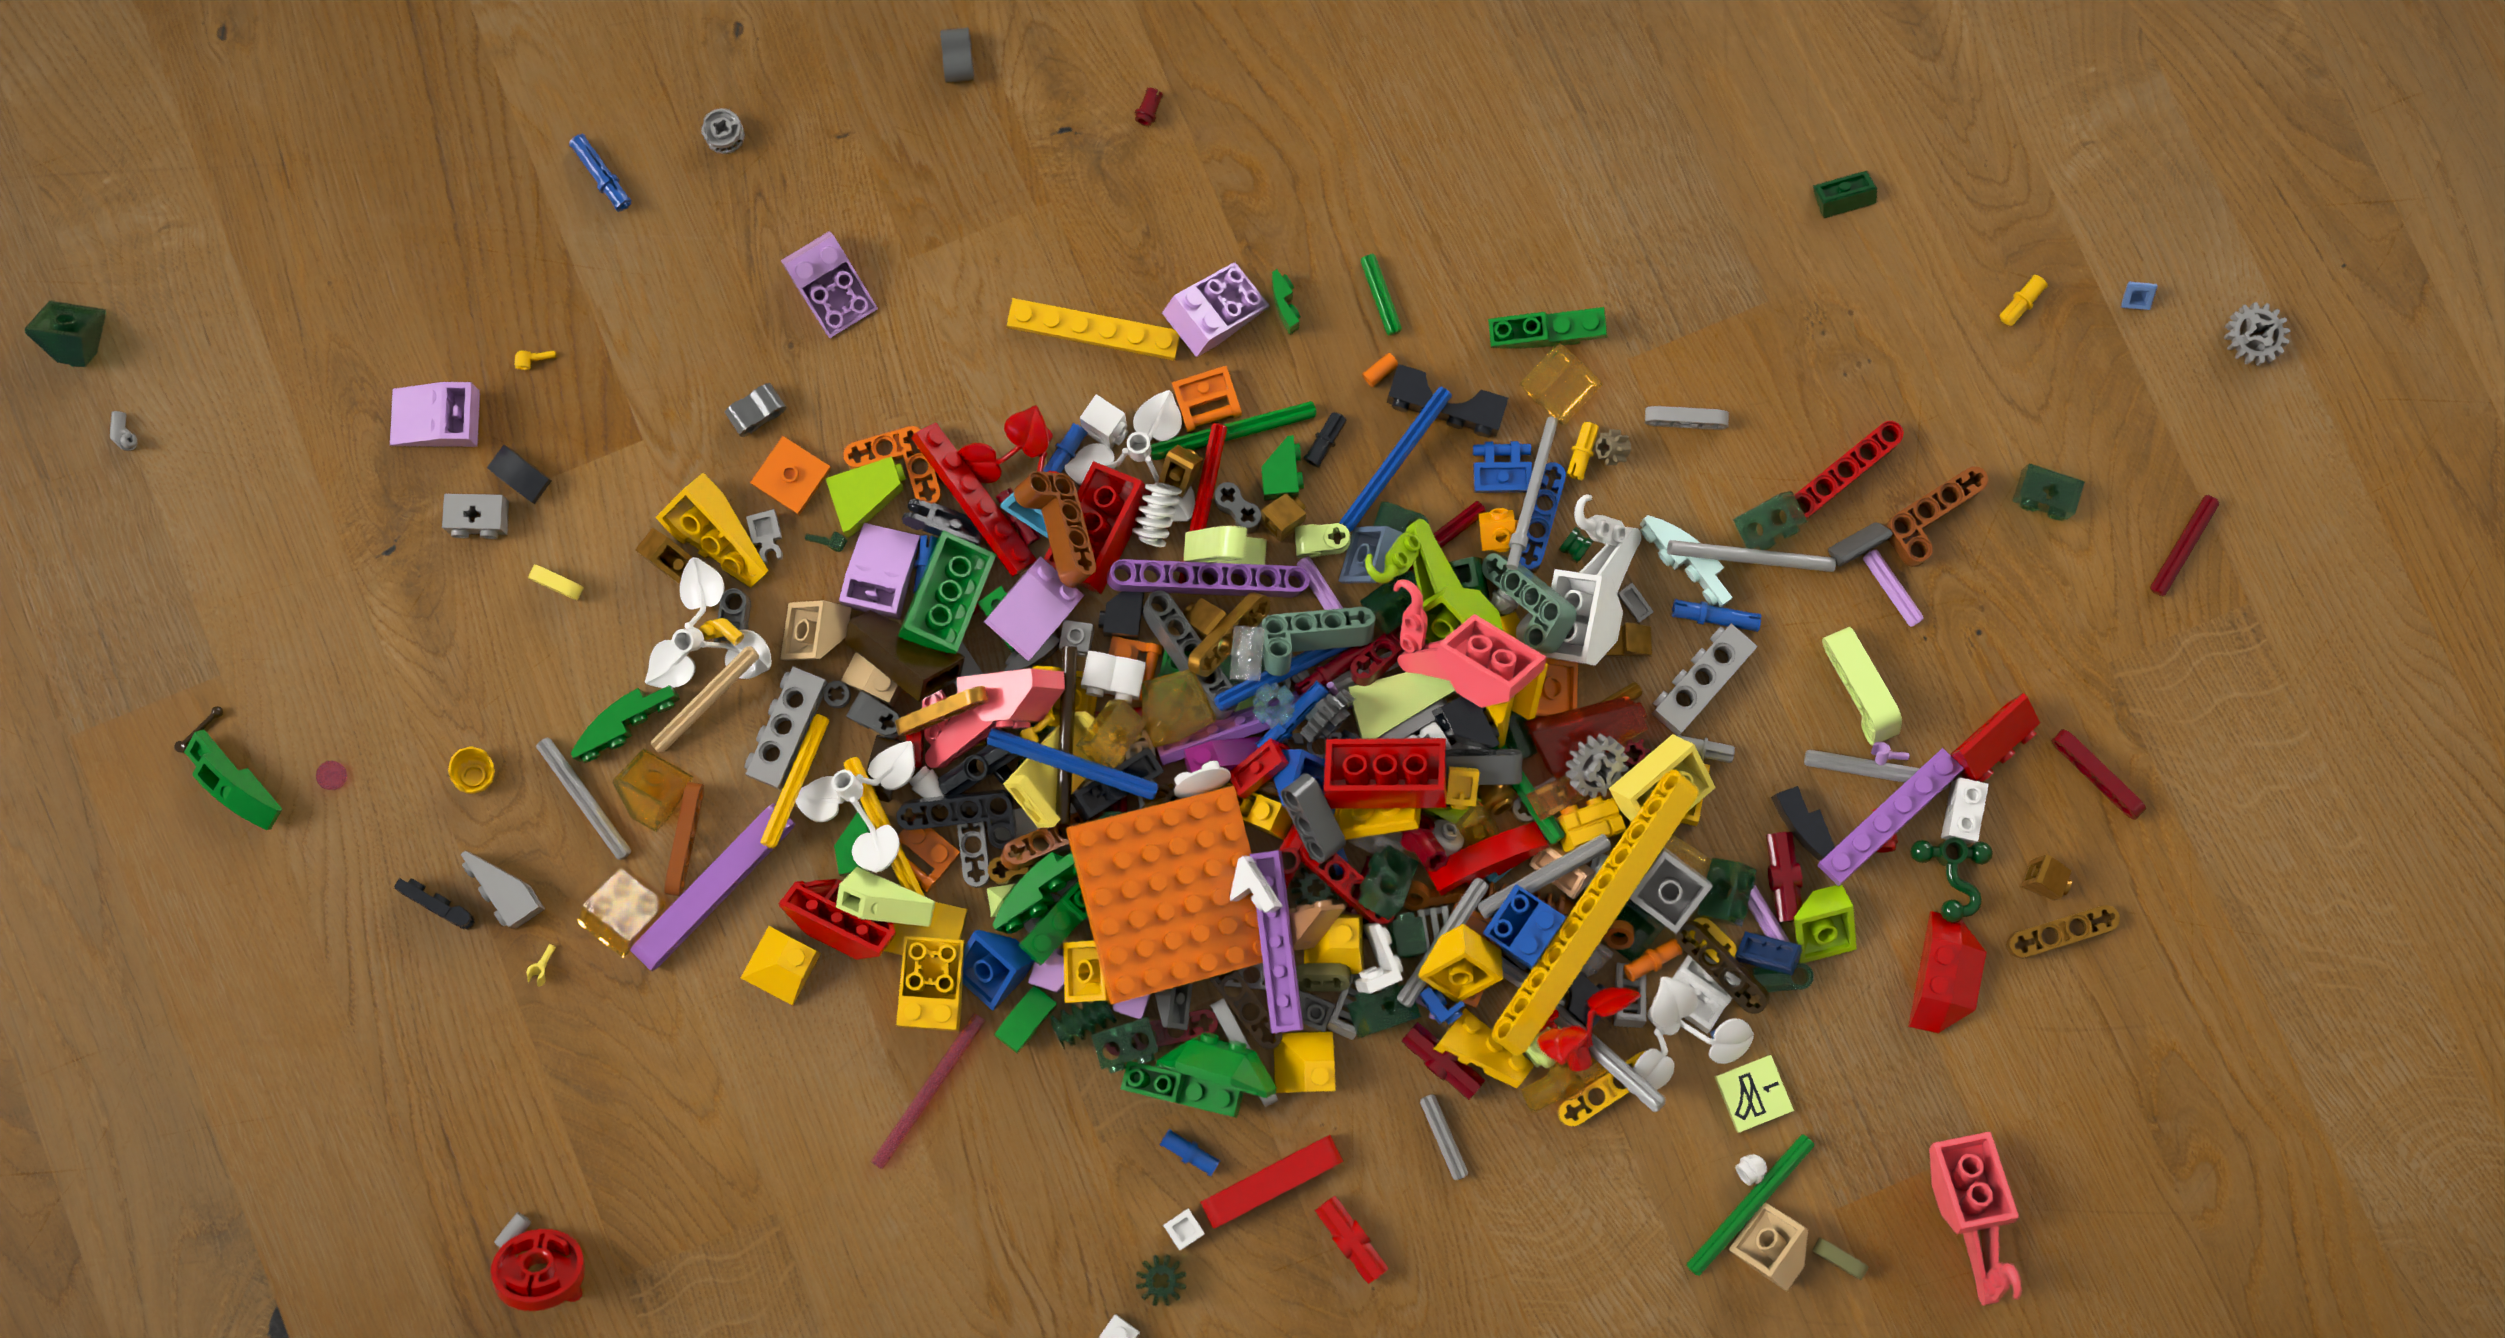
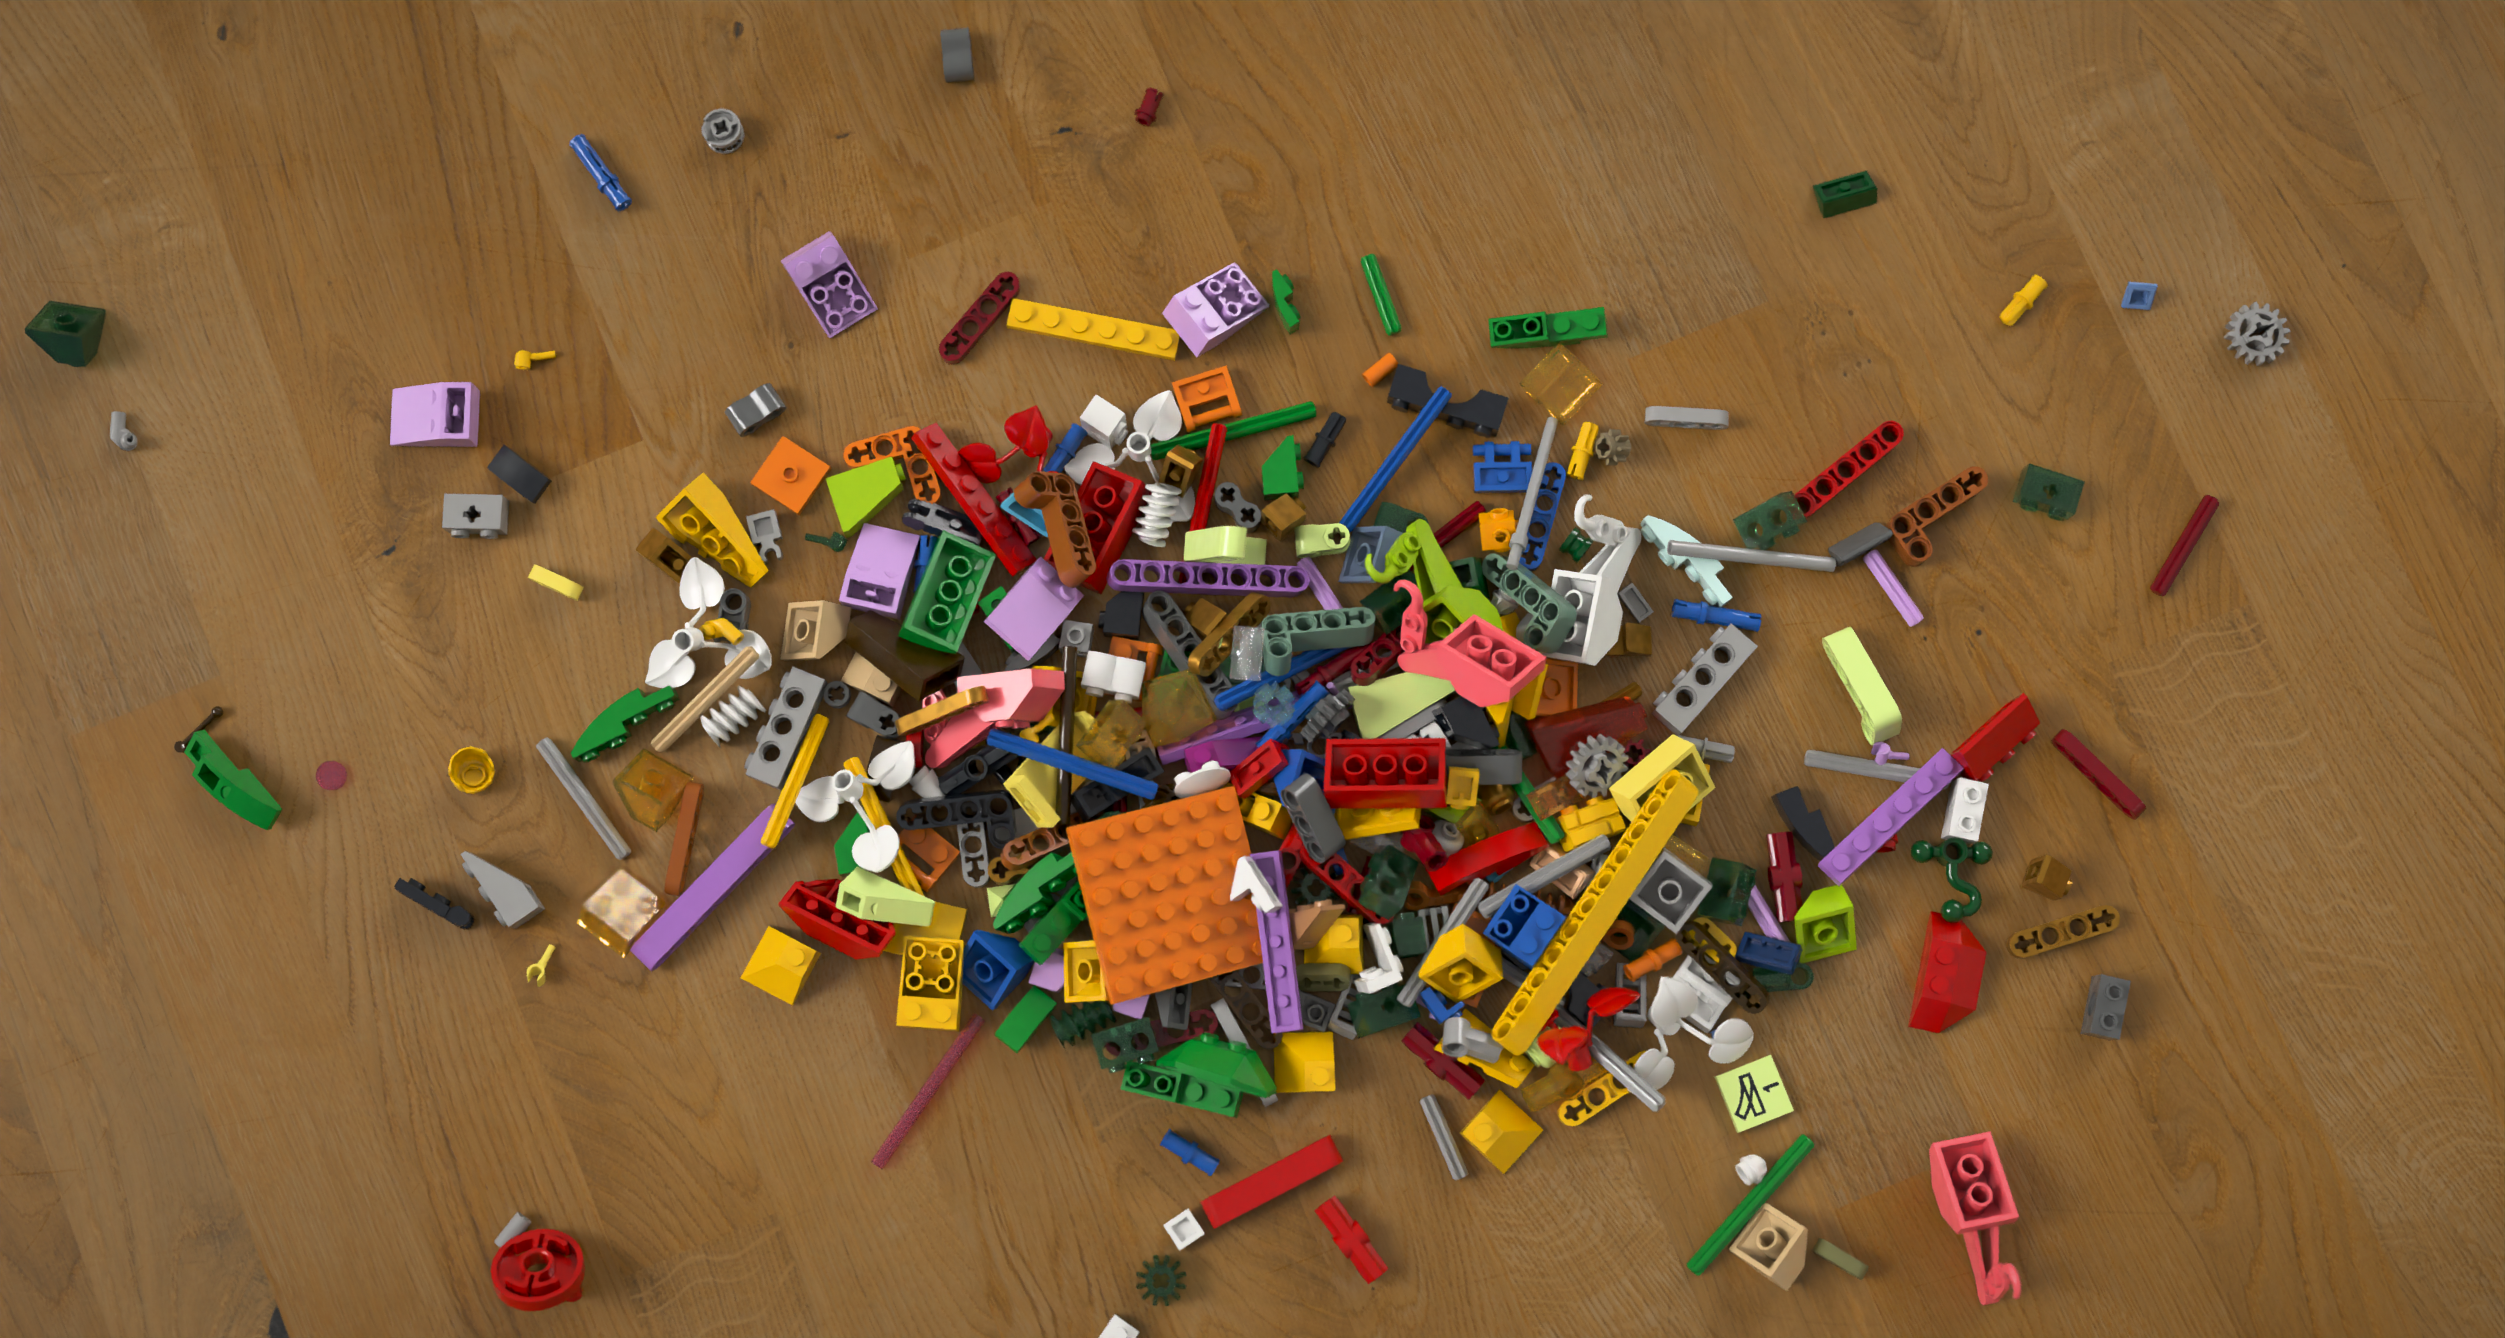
(731, 715): none -> white piece
(983, 320): none -> dark red beam
(1463, 1040): none -> light grey piece
(1501, 1131): none -> yellow slope
(2105, 1007): none -> dark grey brick

